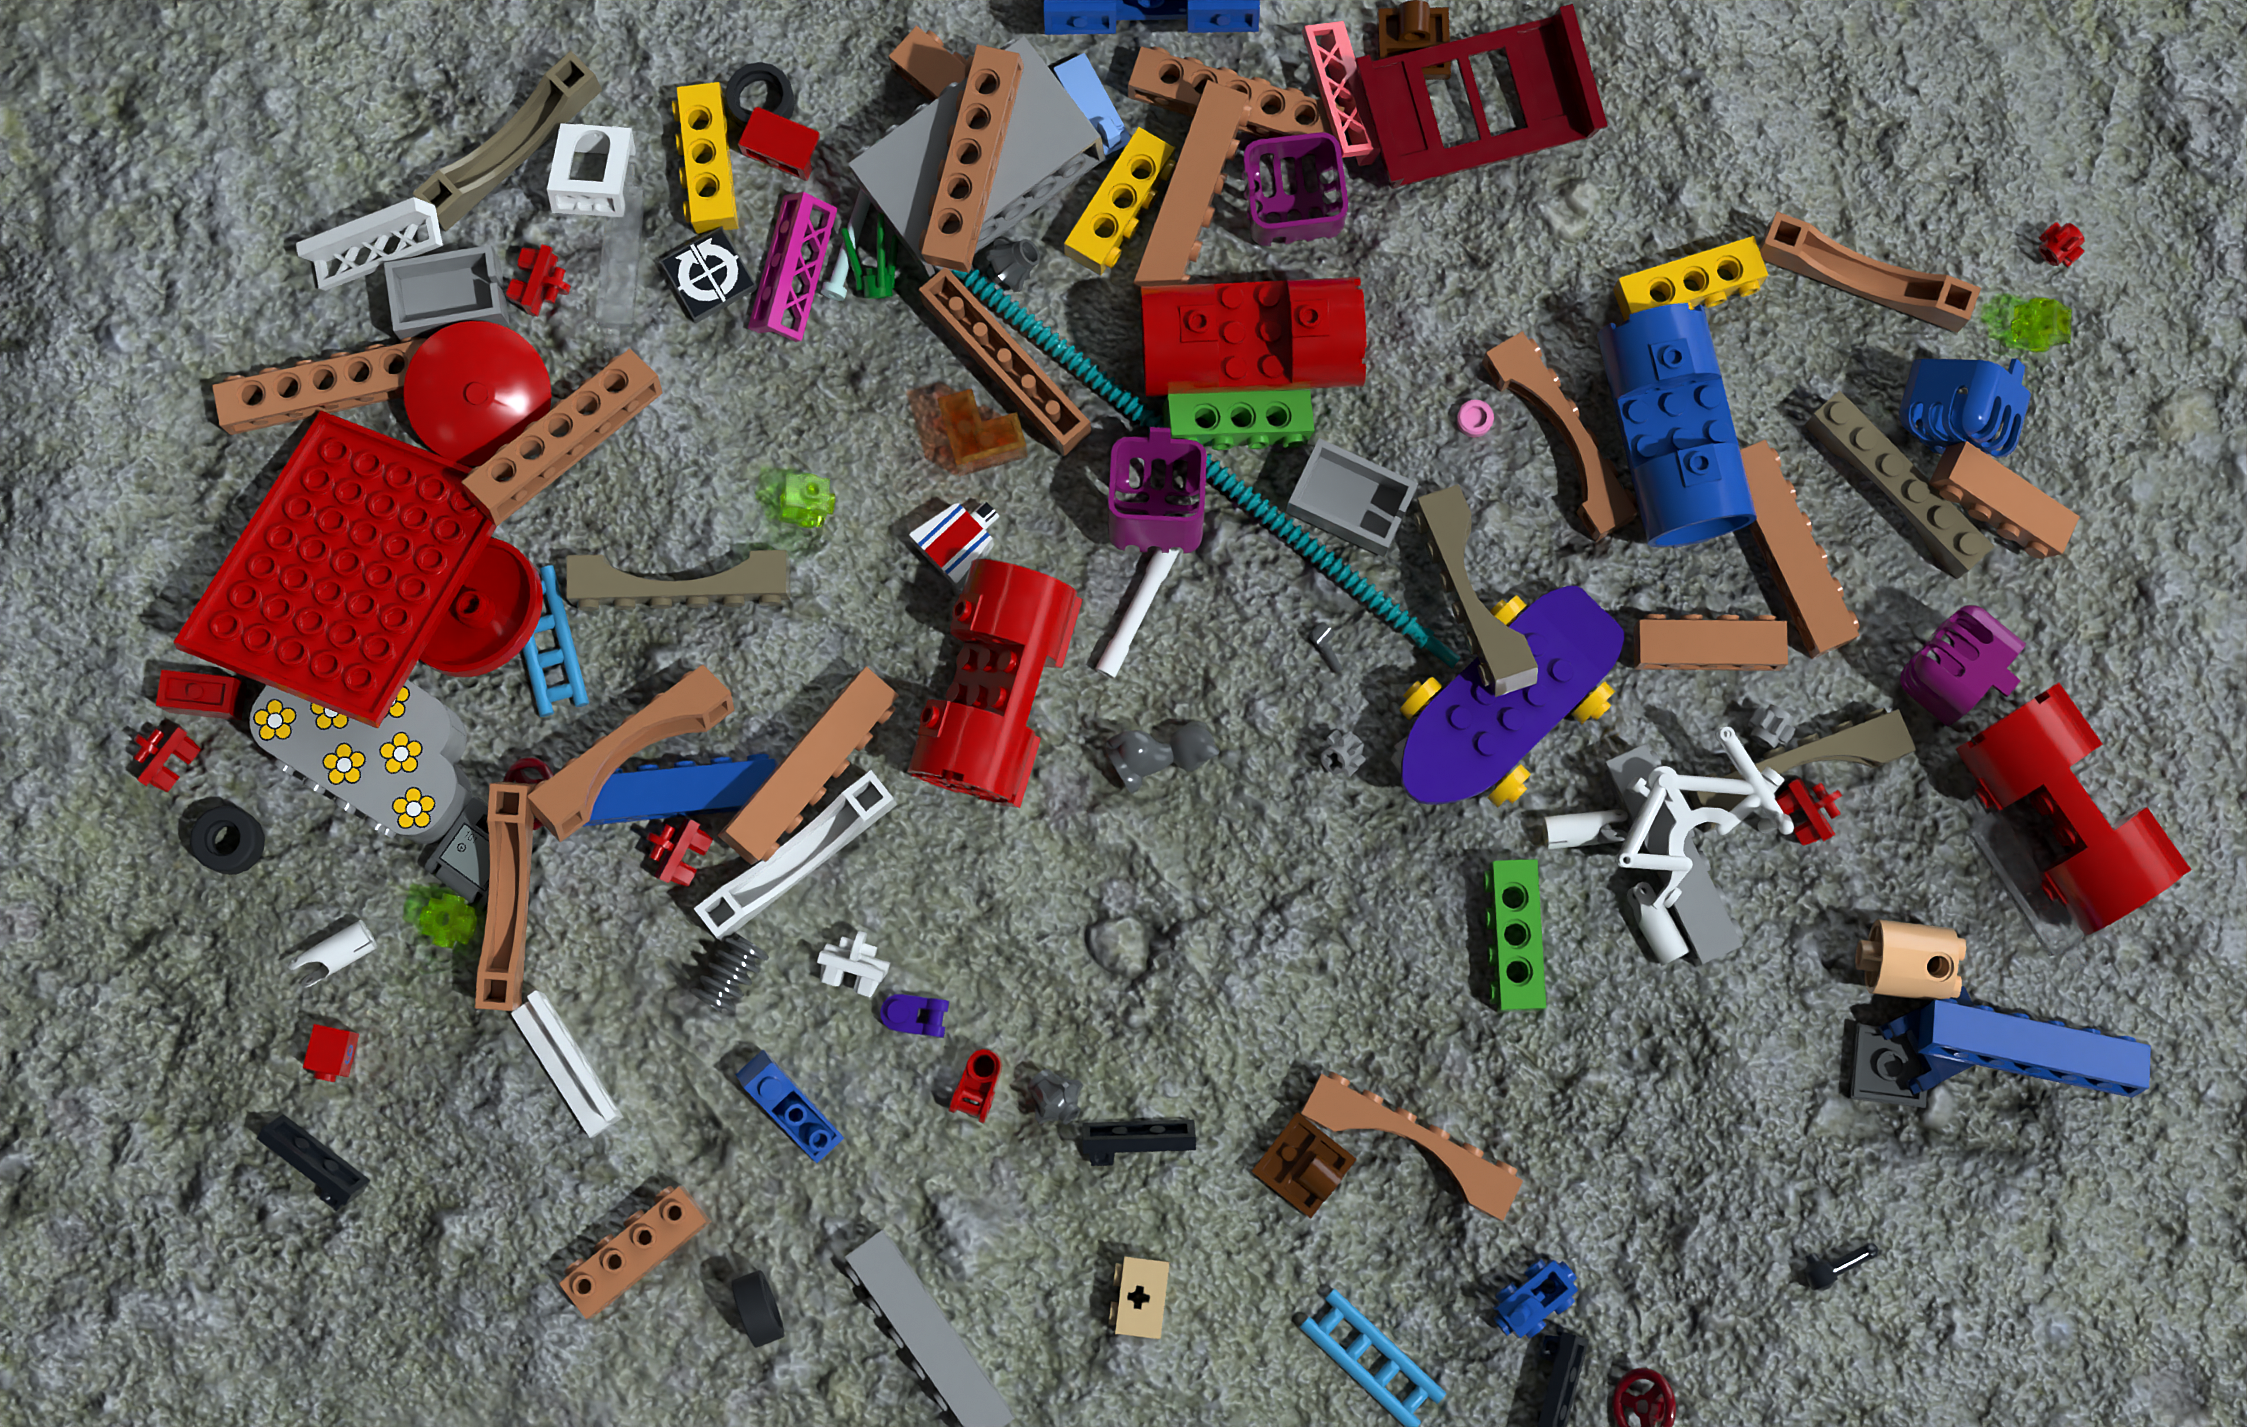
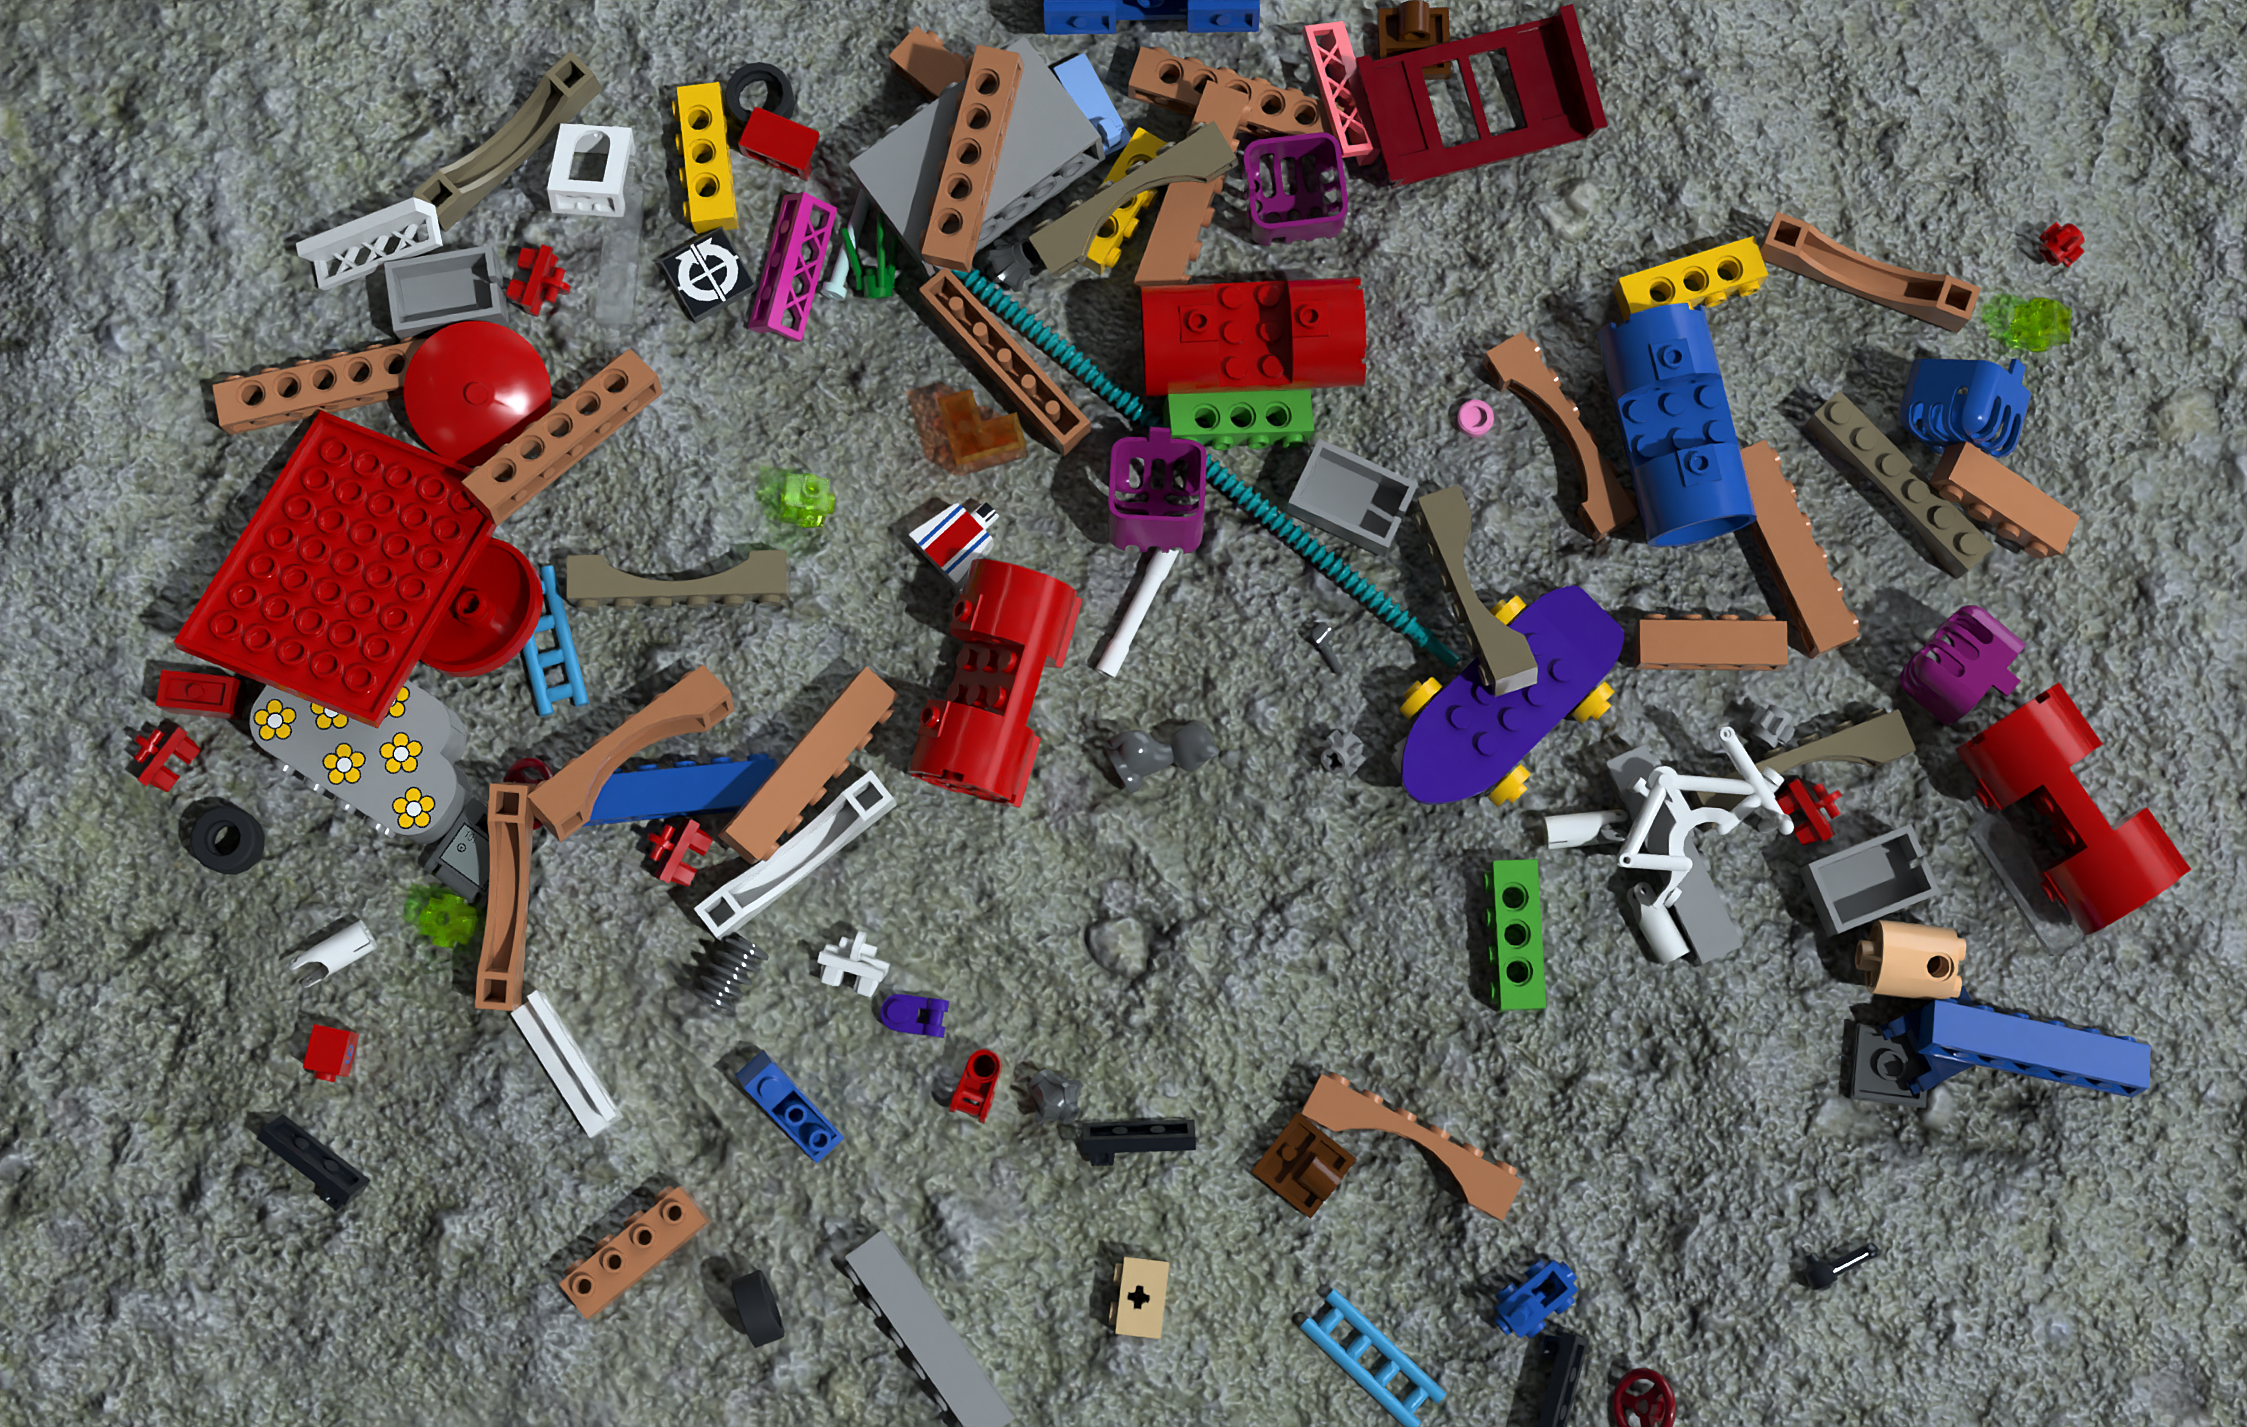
(1195, 159): none -> dark tan arch
(1868, 881): none -> light grey piece

